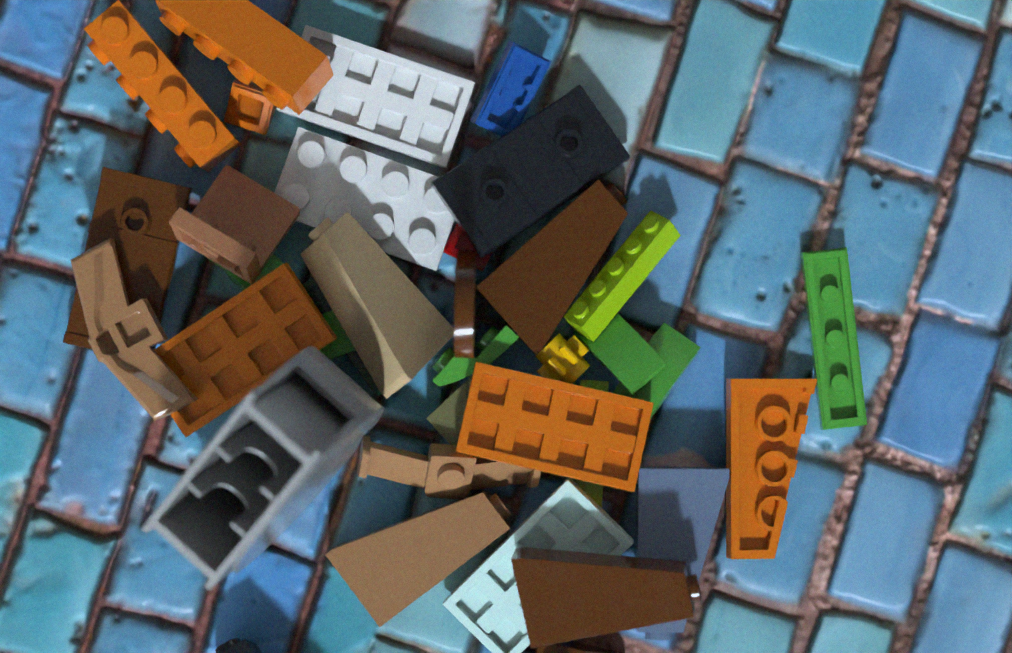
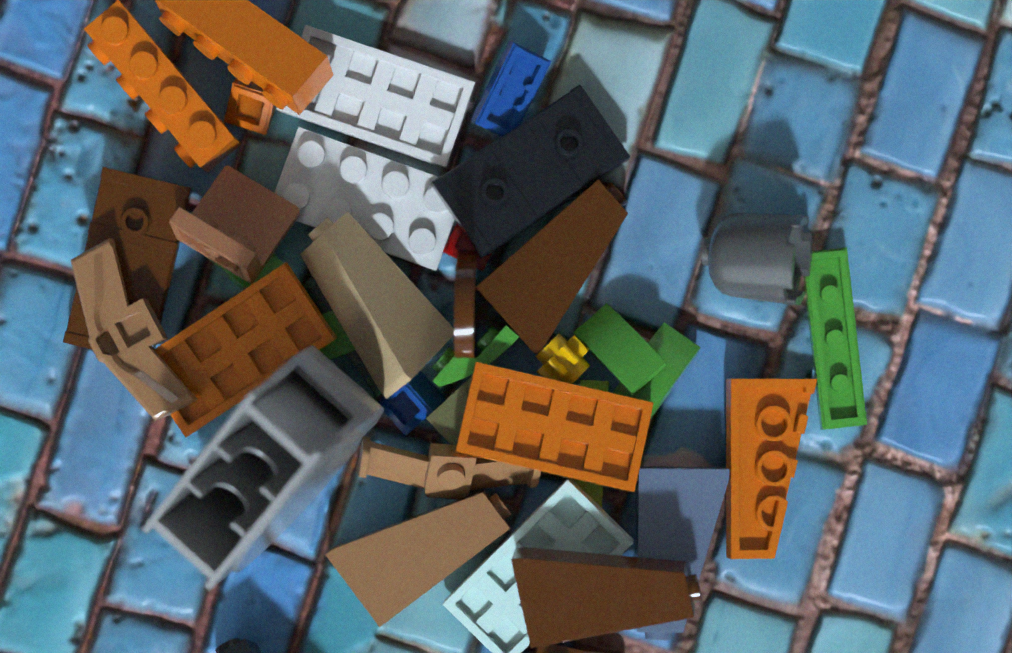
(412, 403): none -> blue slope
(622, 275): lime piece -> none
(759, 256): none -> dark grey cylinder

